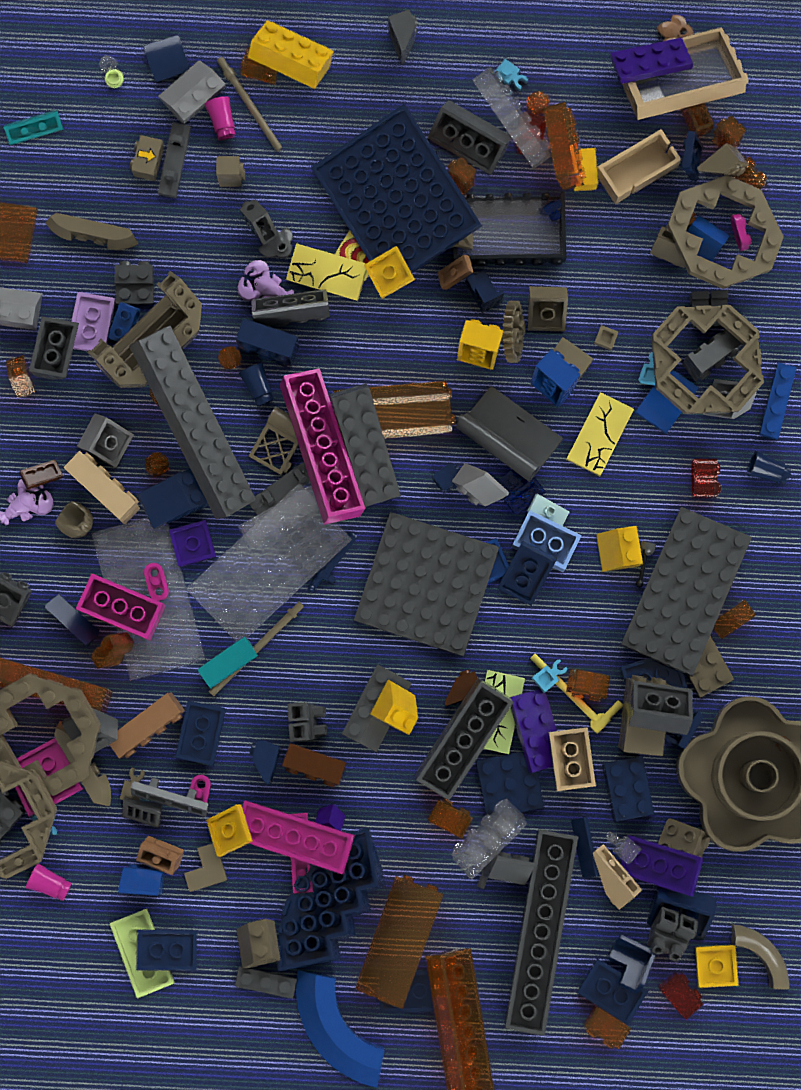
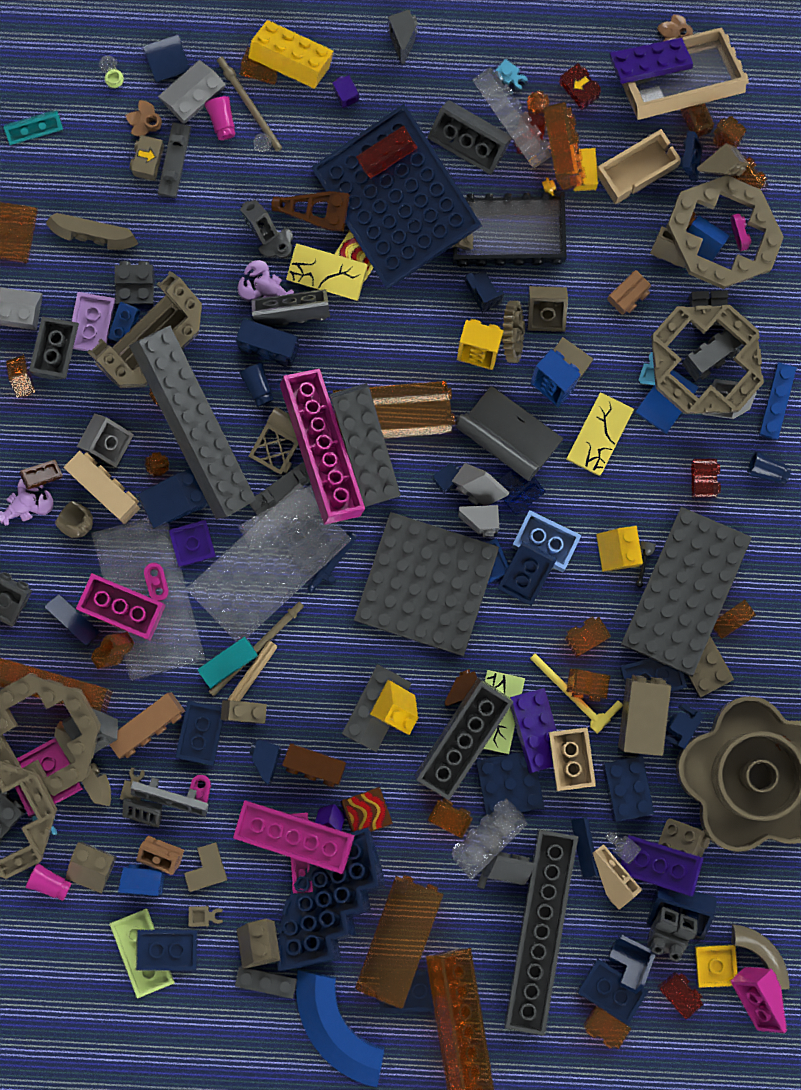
(90, 867): none -> dark tan slope
(142, 118): none -> medium nougat plate
(200, 916): none -> dark tan plate
(229, 357): clear orange gear -> none
(229, 830): yellow plate -> none
(230, 171): dark tan brick -> none
(243, 711): none -> dark tan brick
(253, 671): none -> tan axle
(262, 142): none -> clear plate
(305, 720): dark grey hips -> none
(335, 213): none -> reddish brown plate
(345, 91): none -> dark purple brick
(367, 811): none -> slope
(387, 152): none -> clear red brick
(389, 272): yellow plate -> none
(455, 272): medium nougat plate -> none
(462, 174): clear orange brick -> none
(481, 519): none -> light grey slope
(548, 509): light aqua plate -> none
(548, 677): medium azure plate -> none
(549, 186): none -> yellow plate
(551, 209): clear blue tile -> none
(580, 86): none -> clear red brick
(588, 636): none -> clear orange brick
(606, 337): dark tan plate -> none
(629, 292): none -> medium nougat brick
(661, 707): dark grey slope -> none
(761, 997): none -> dark pink slope

